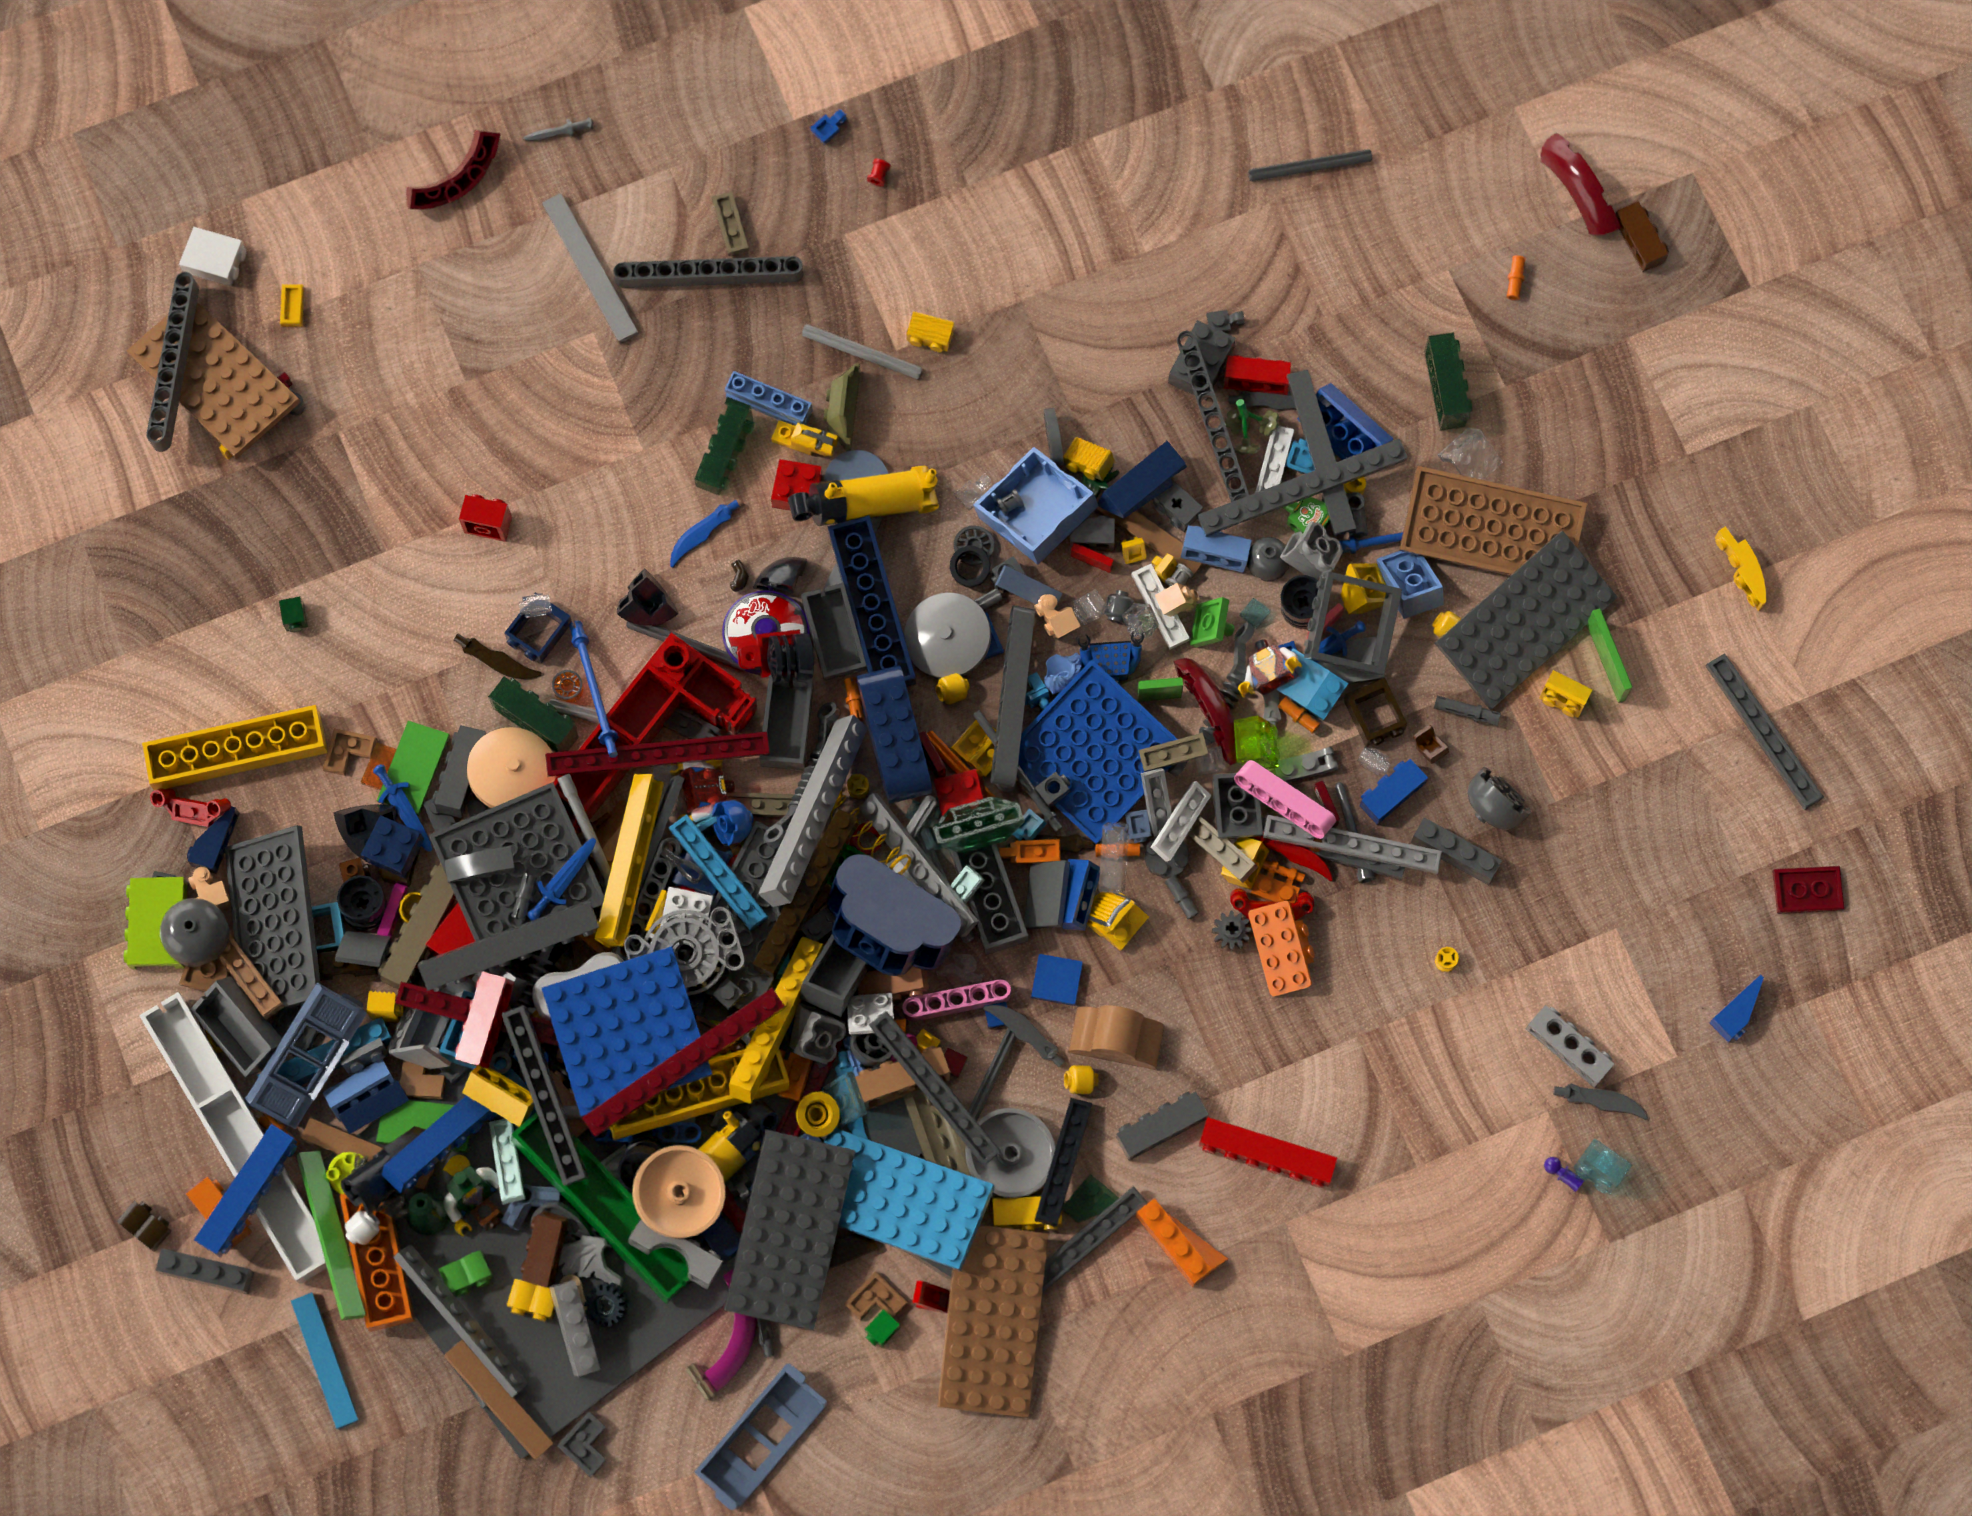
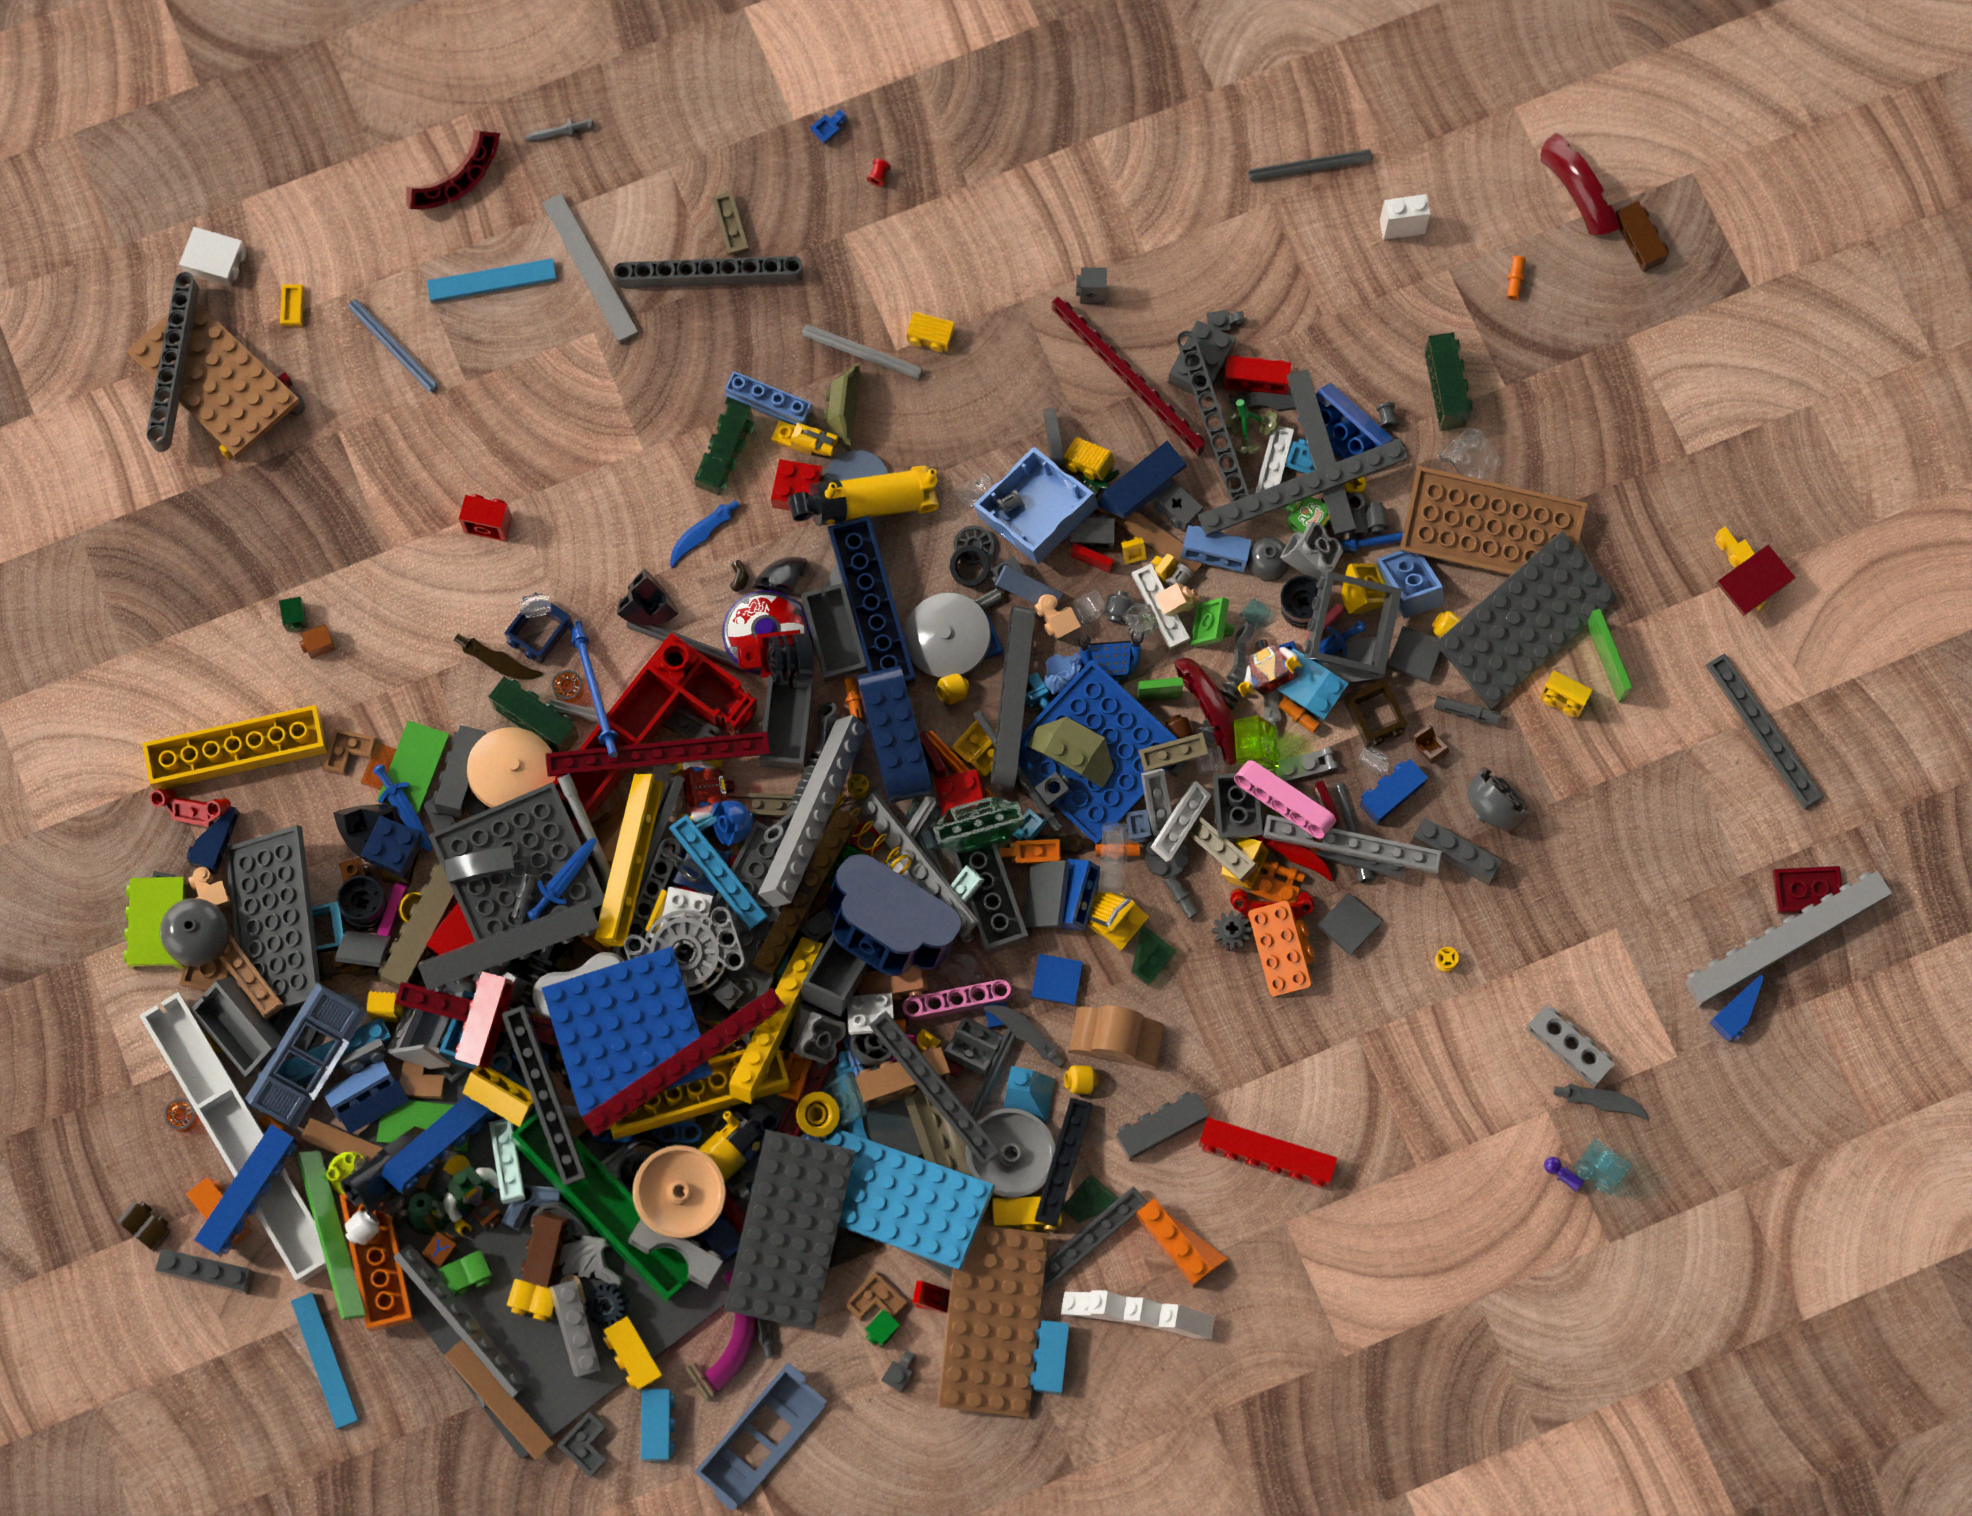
(174, 1109): none -> clear orange wheel
(317, 641): none -> dark orange brick
(393, 346): none -> sand blue axle
(440, 1249): none -> dark orange brick
(491, 280): none -> dark azure tile
(632, 1354): none -> yellow brick
(657, 1425): none -> dark azure brick
(898, 1374): none -> dark grey plate
(973, 1046): none -> dark grey slope
(1029, 1092): none -> dark azure slope
(1050, 1357): none -> dark azure brick
(1074, 749): none -> olive wedge
(1092, 285): none -> dark grey brick
(1123, 371): none -> dark red plate
(1138, 1311): none -> white arch
(1150, 956): none -> clear green wing
(1179, 726): none -> reddish brown head
(1349, 924): none -> dark grey slope
(1376, 518): none -> dark grey brick
(1387, 415): none -> dark grey bush
(1404, 217): none -> white brick
(1414, 654): none -> dark grey slope
(1756, 580): none -> dark red tile
(1788, 938): none -> light grey brick

